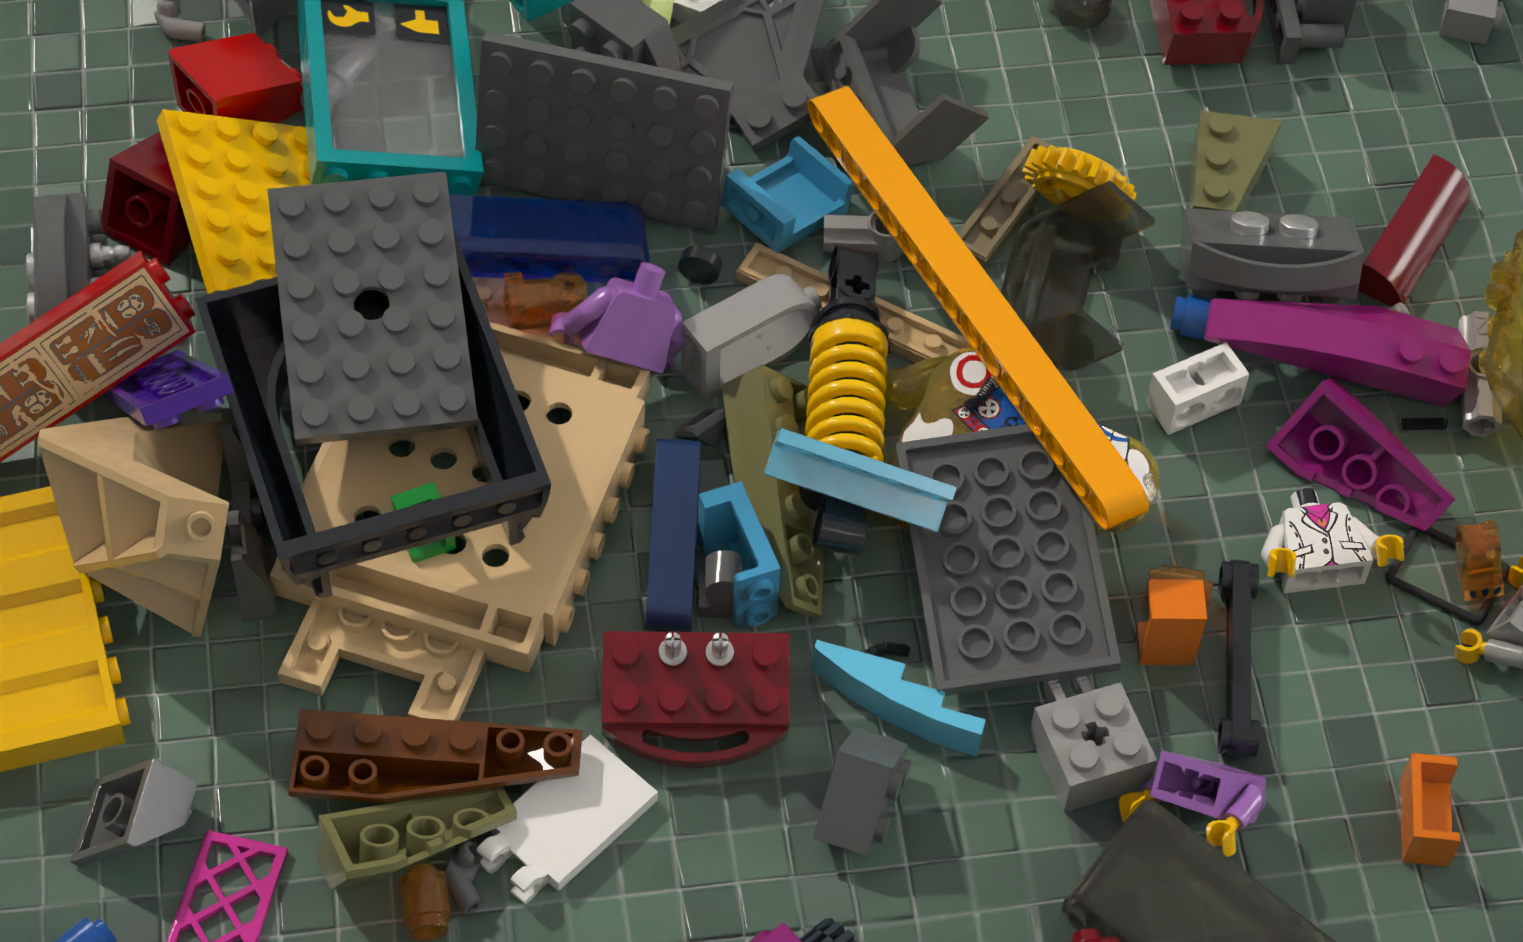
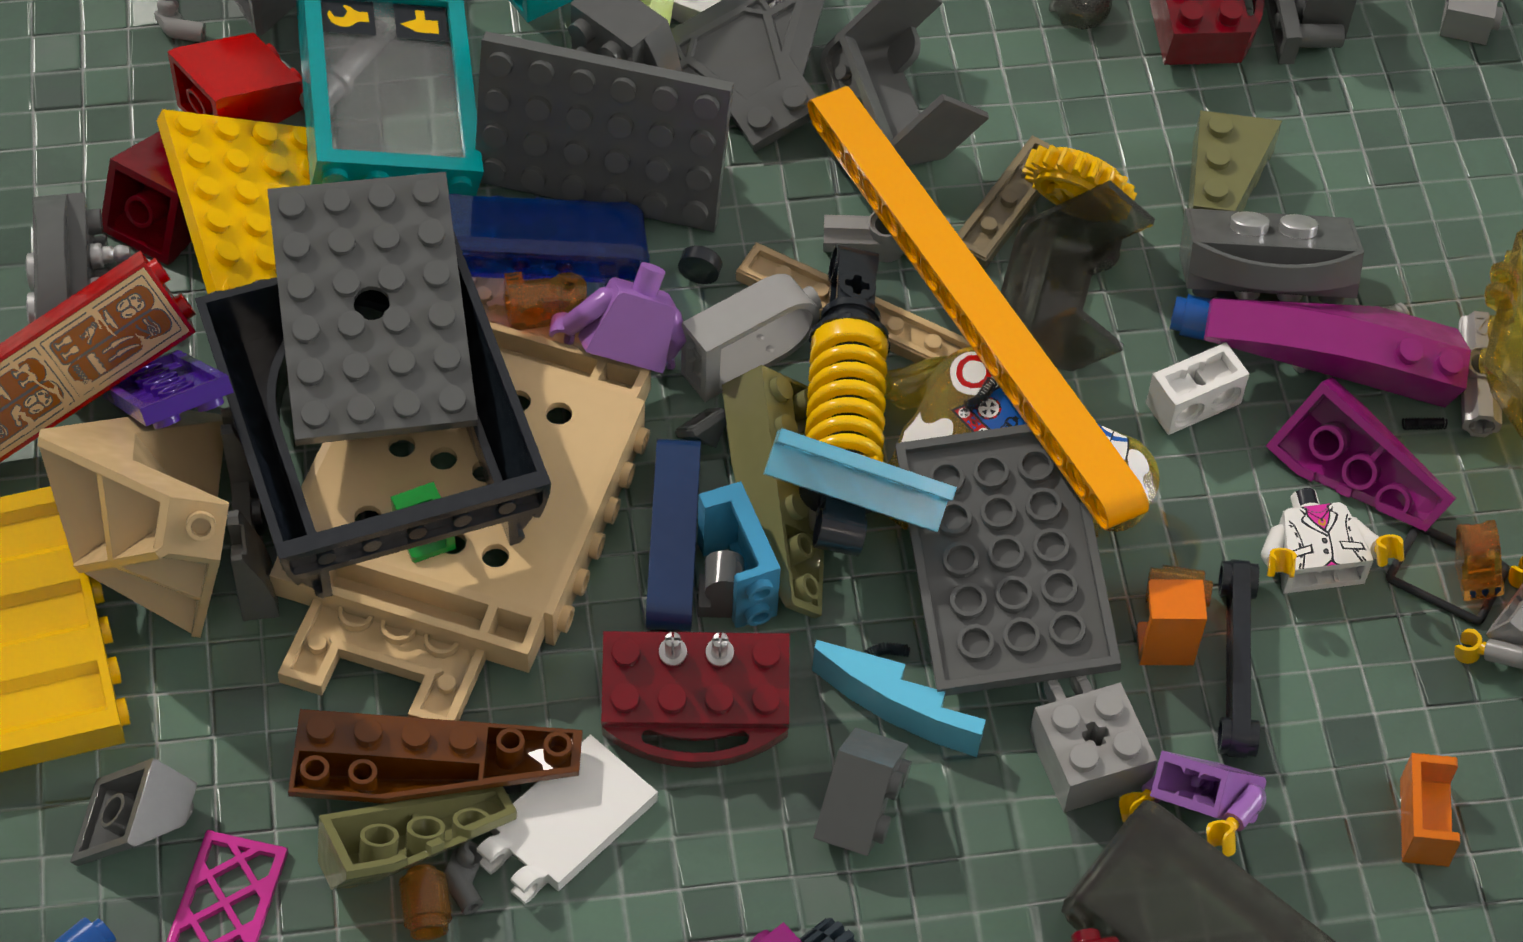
(789, 196): dark azure panel -> none
(1415, 233): dark red brick -> none

